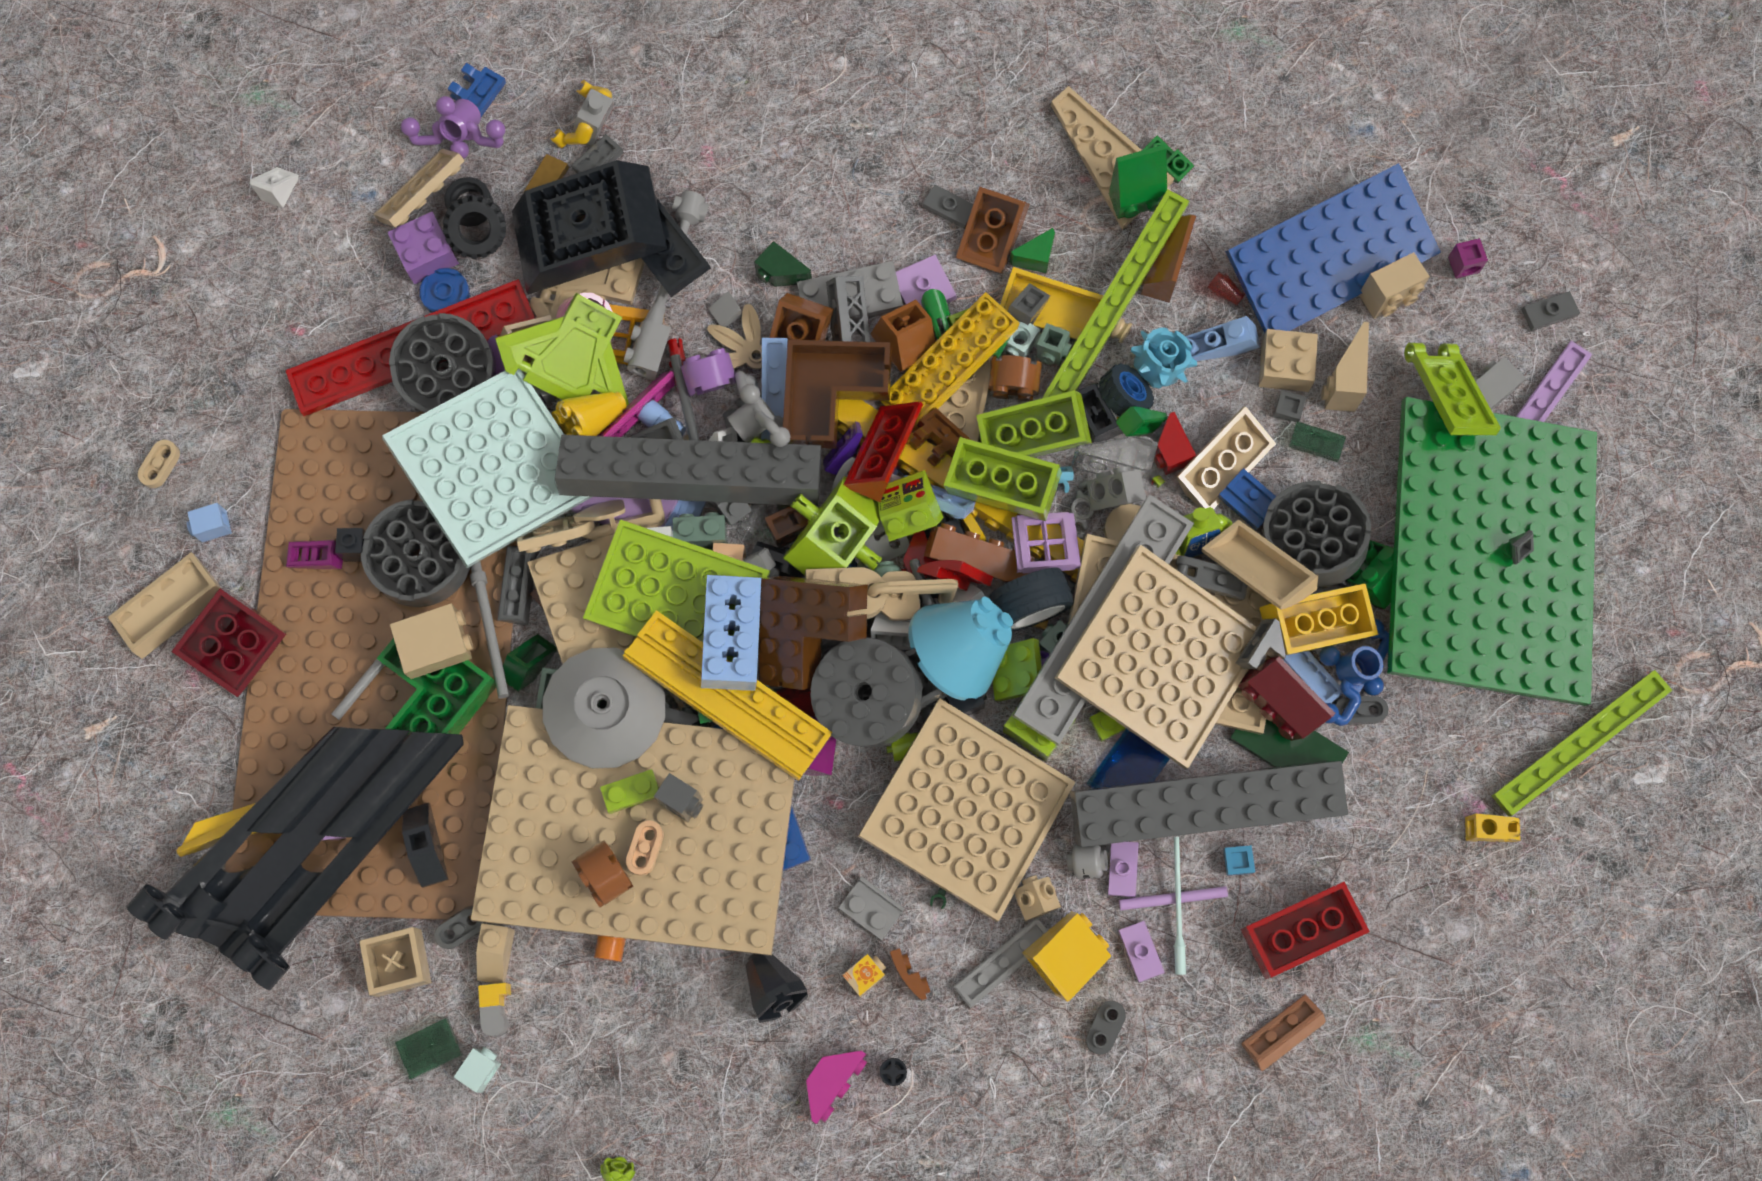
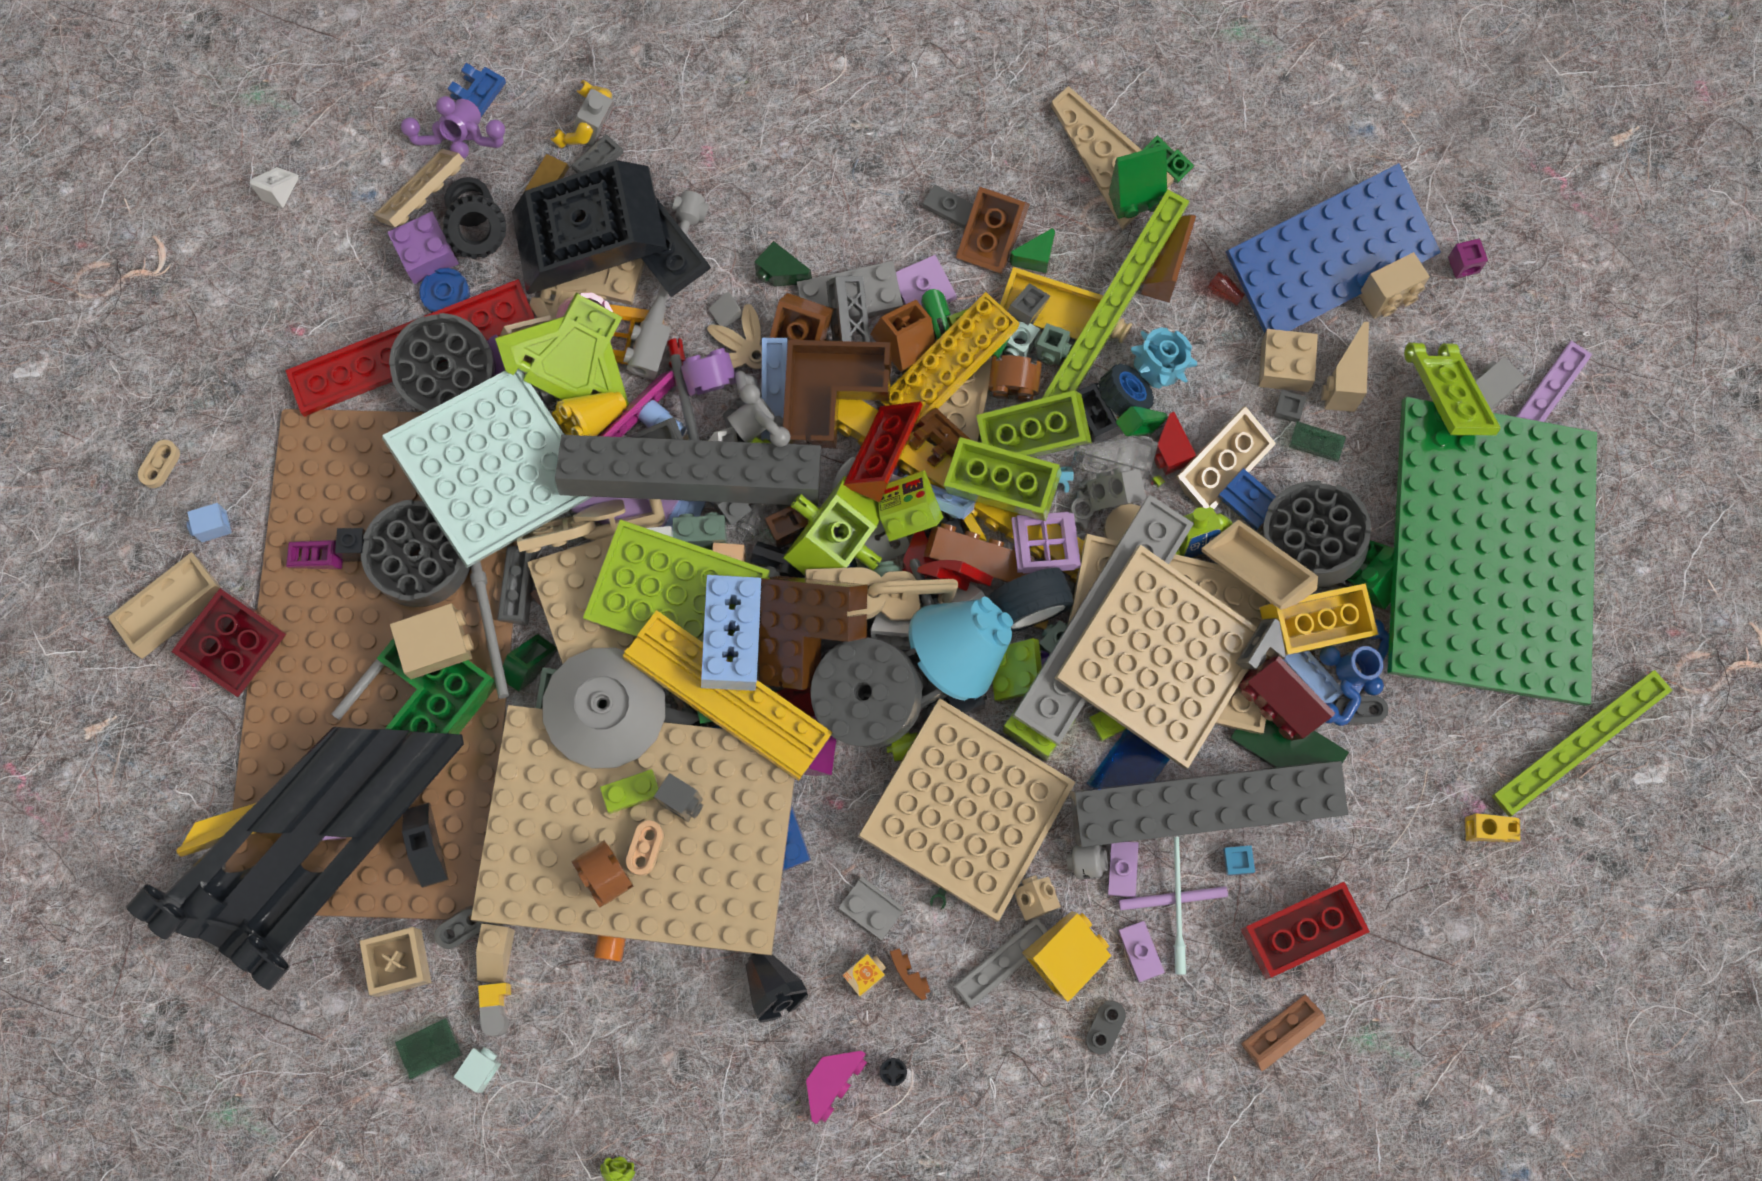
(761, 559): light grey slope -> none
(844, 450): dark purple slope -> none
(1212, 577): dark grey plate -> none
(1224, 340): light blue slope -> none
(1521, 546): dark grey slope -> none
(1550, 311): dark grey plate -> none

